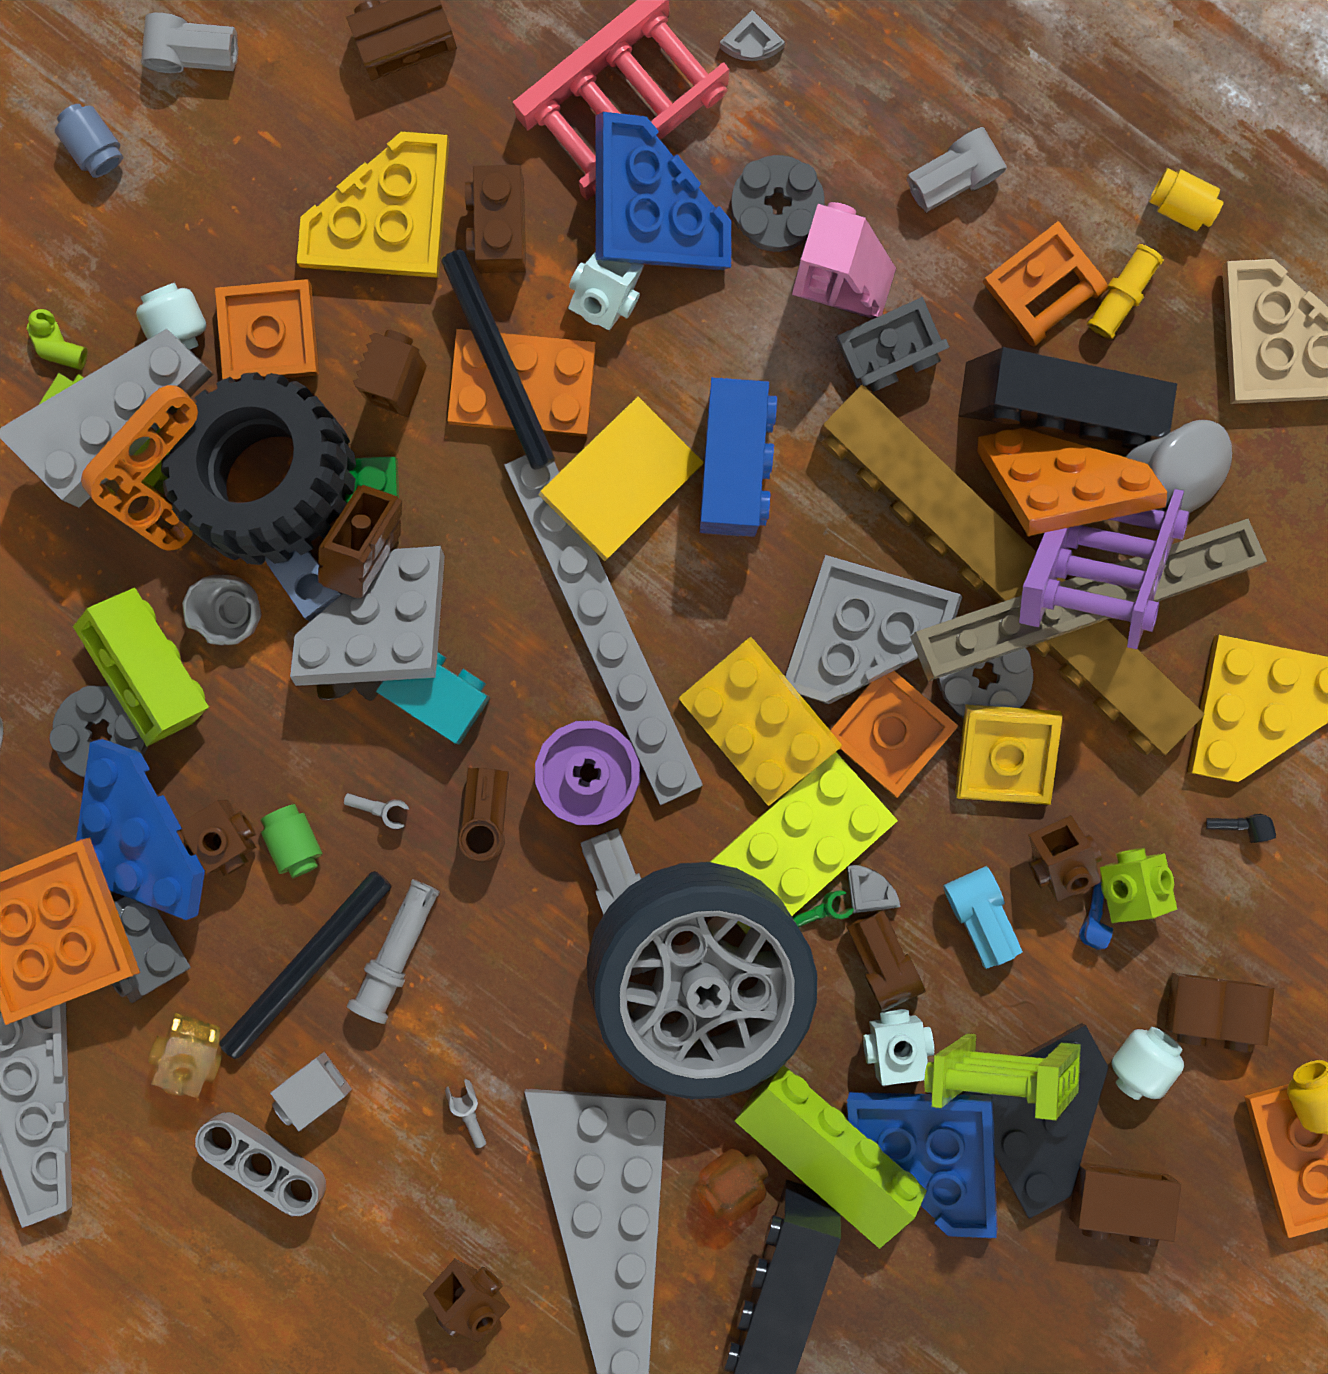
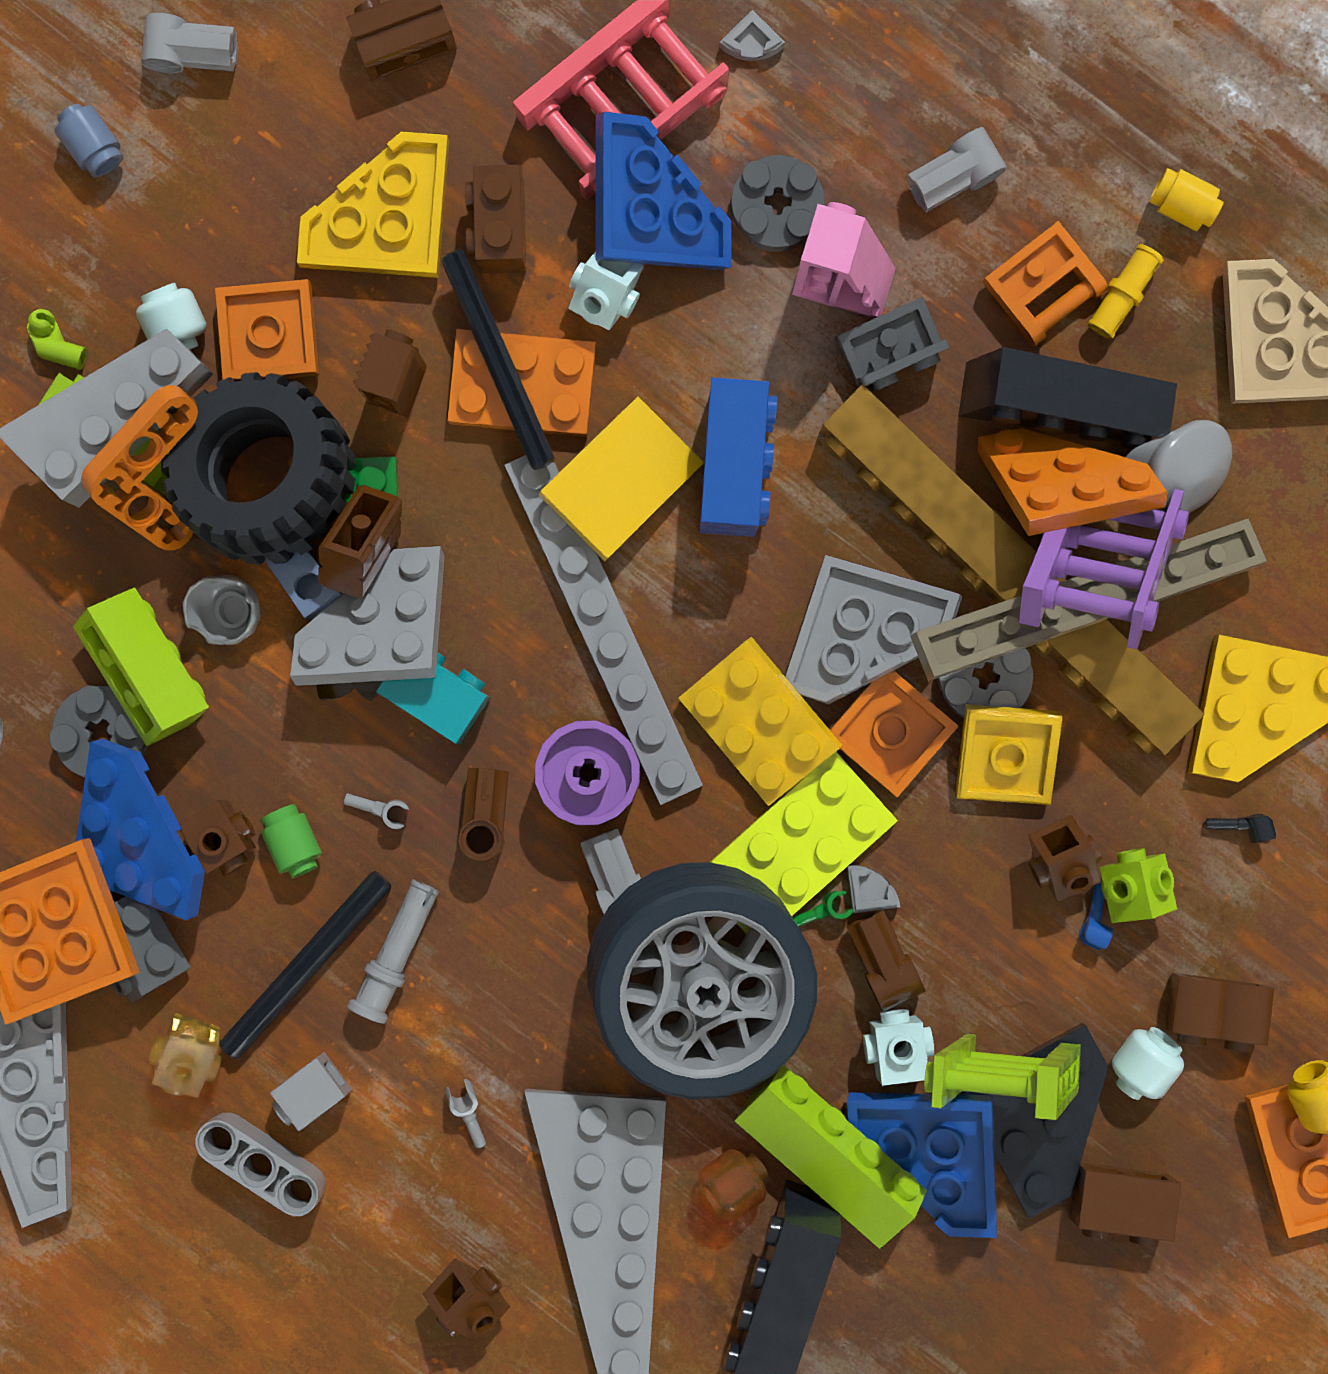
(978, 905): medium azure piece -> none

